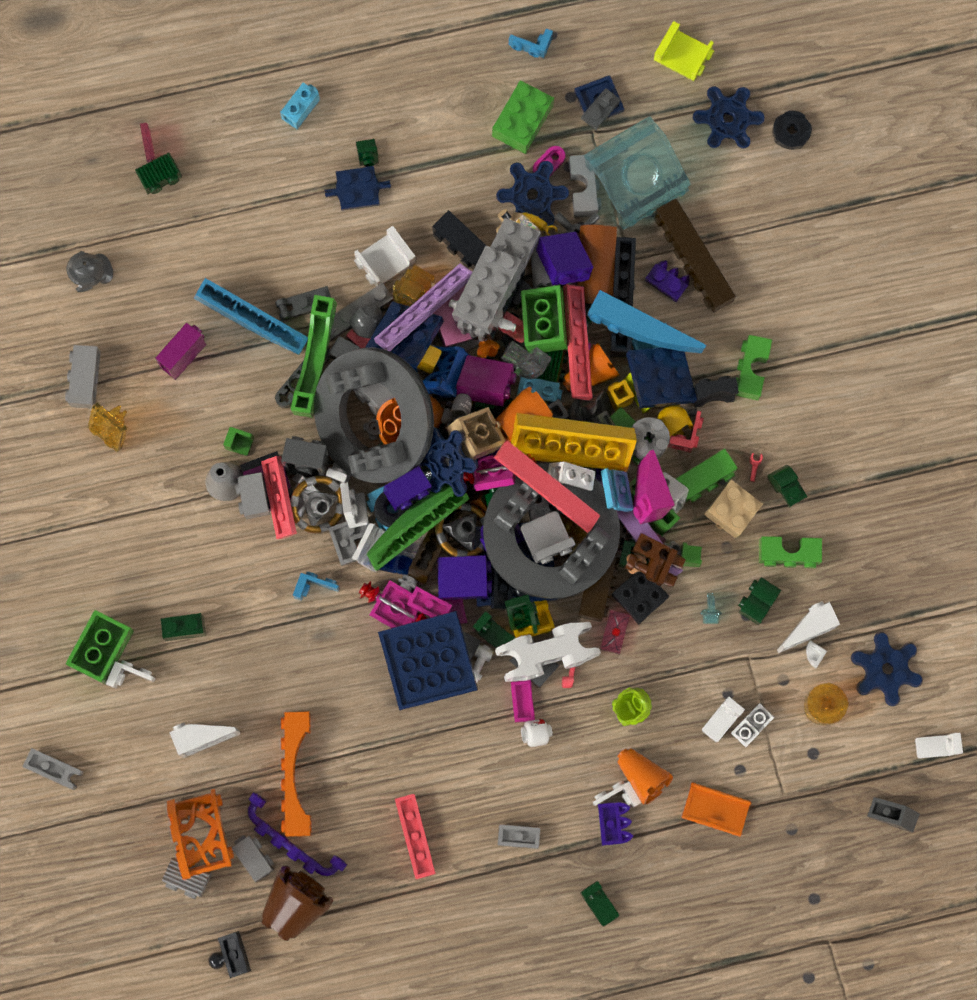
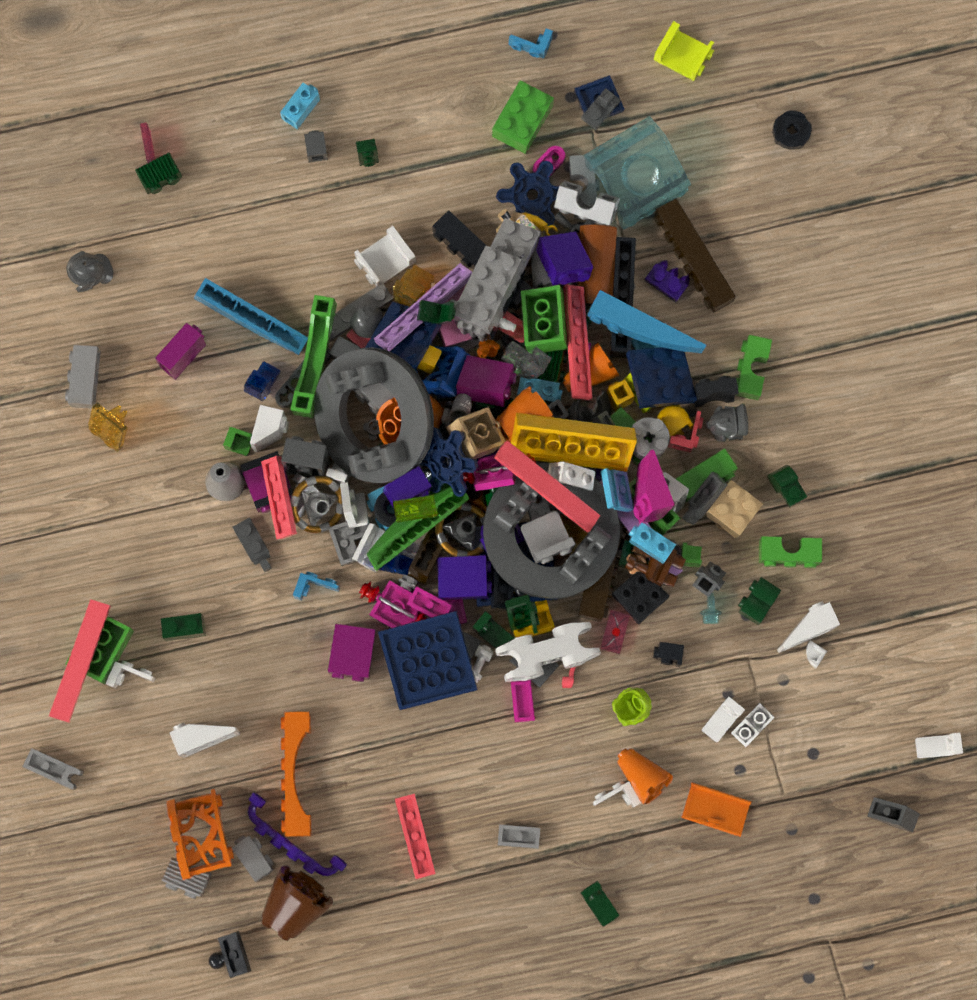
(79, 661): none -> coral tile
(253, 496): light grey brick -> none
(253, 543): none -> dark grey hinge
(261, 381): none -> clear blue brick
(268, 427): none -> white slope
(301, 303): dark grey plate -> none
(315, 146): none -> dark grey brick
(351, 652): none -> magenta brick
(357, 188): dark blue plate -> none
(415, 508): none -> clear neon green tile
(435, 312): none -> dark green bracket
(536, 732): white head -> none
(570, 201): none -> arch
(612, 823): dark purple plate -> none
(651, 542): none -> medium azure brick
(669, 653): none -> black brick
(704, 498): none -> dark grey hinge
(709, 578): none -> dark grey brick
(729, 423): none -> dark grey helmet
(737, 109): dark blue plate -> none
(755, 464): coral hand -> none
(837, 704): clear yellow brick -> none
(874, 675): dark blue plate -> none

